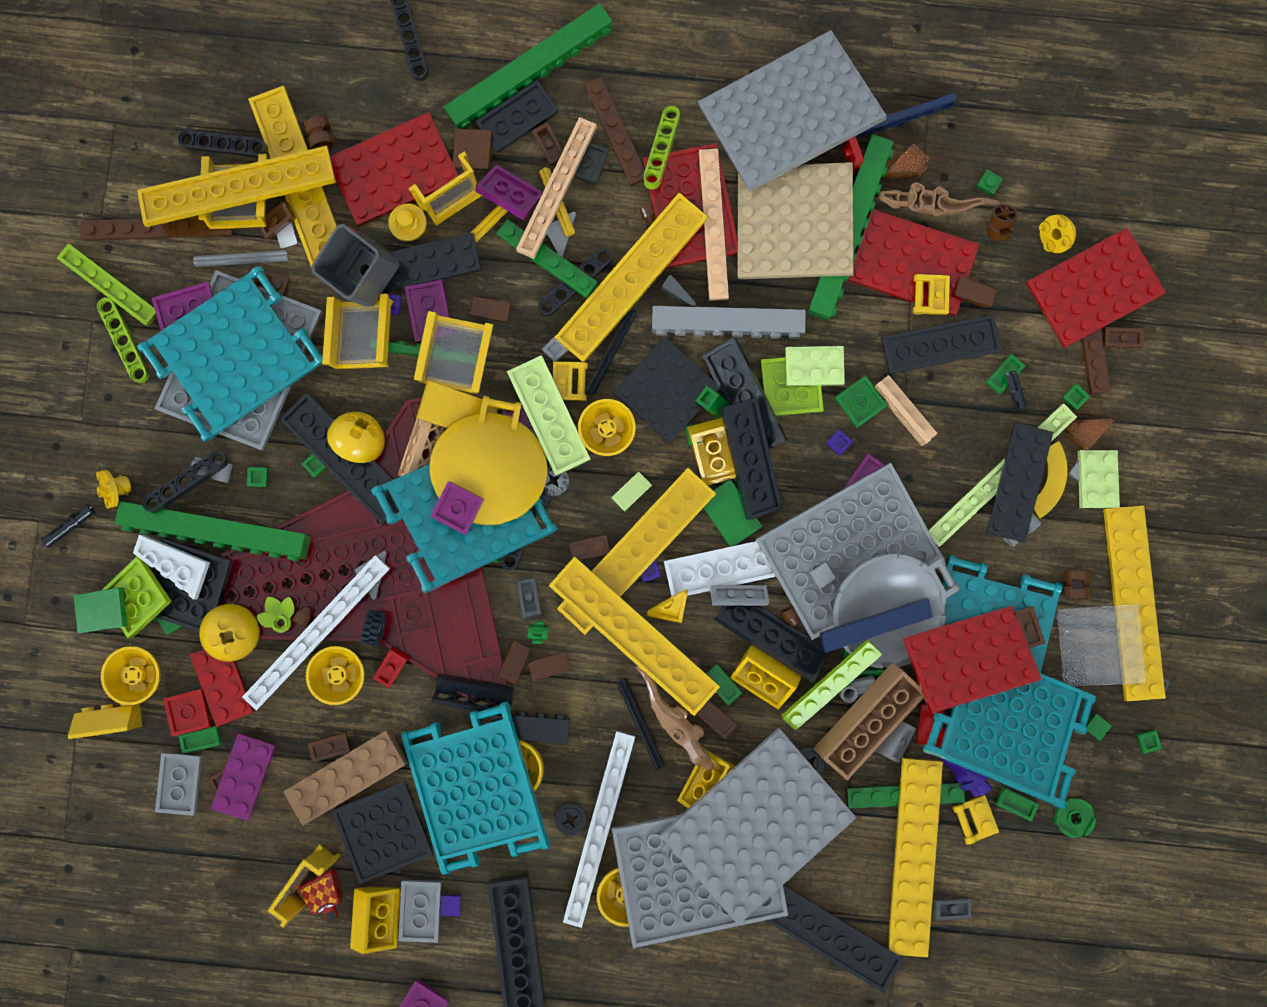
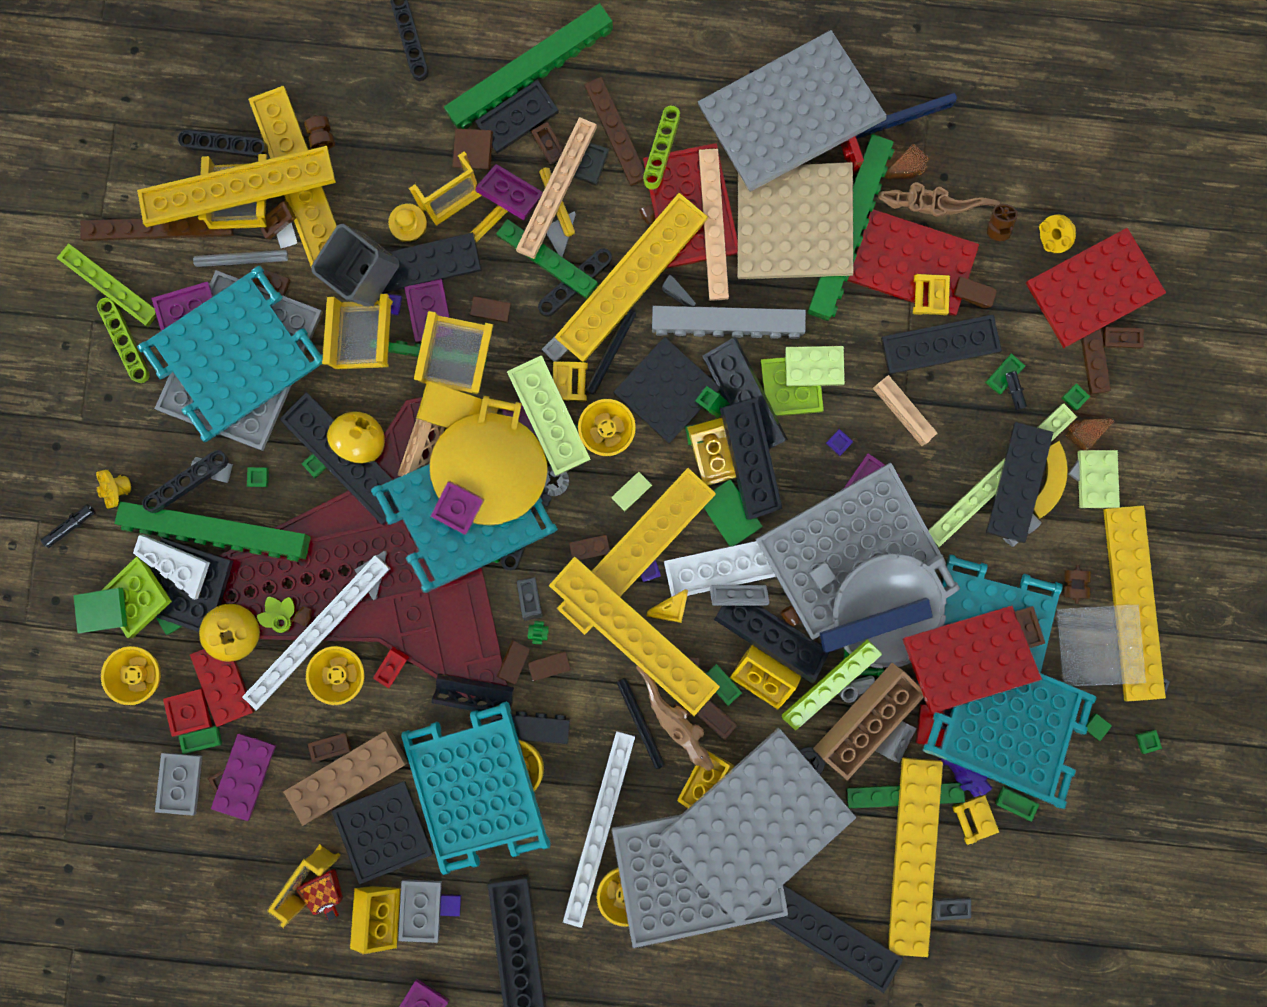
(105, 720): yellow slope -> none
(373, 628): black bush -> none
(383, 168): red plate -> none
(568, 828): black gear -> none
(861, 401): green plate -> none
(989, 182): green plate -> none
(1085, 813): green plate -> none

